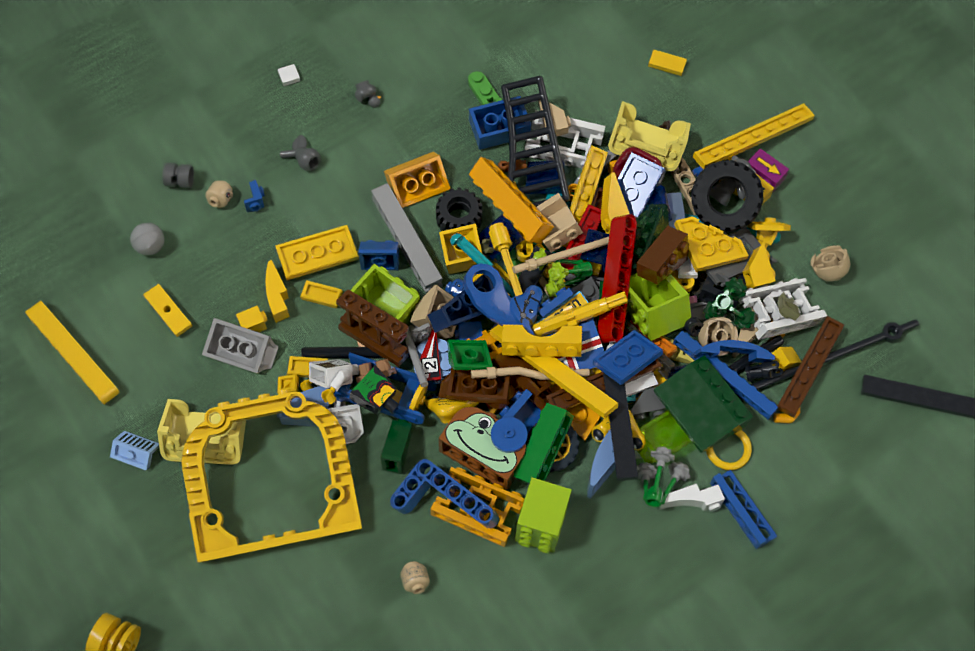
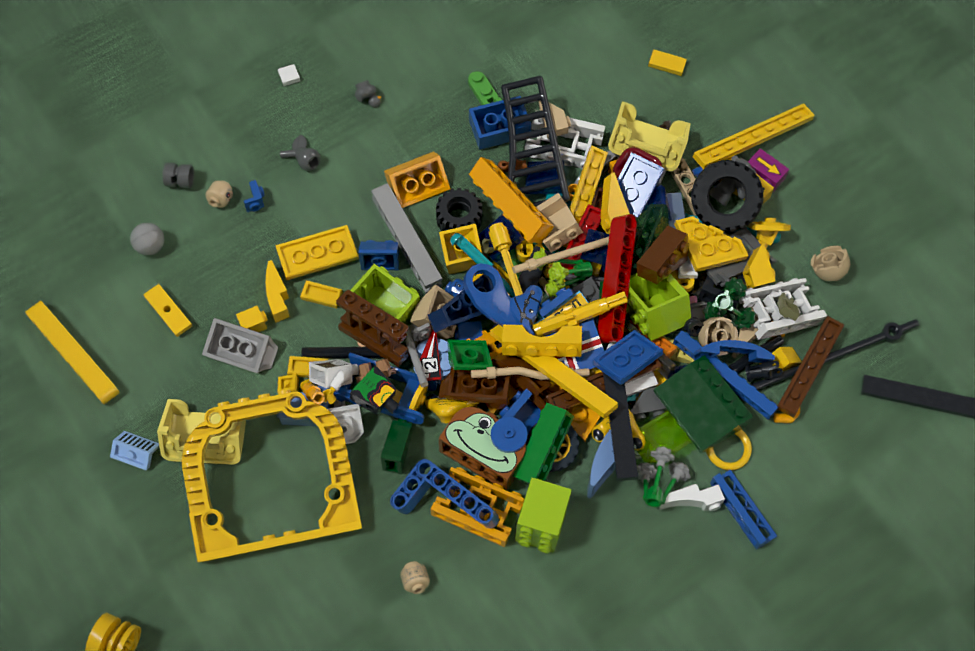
(313, 393): none -> light orange pin

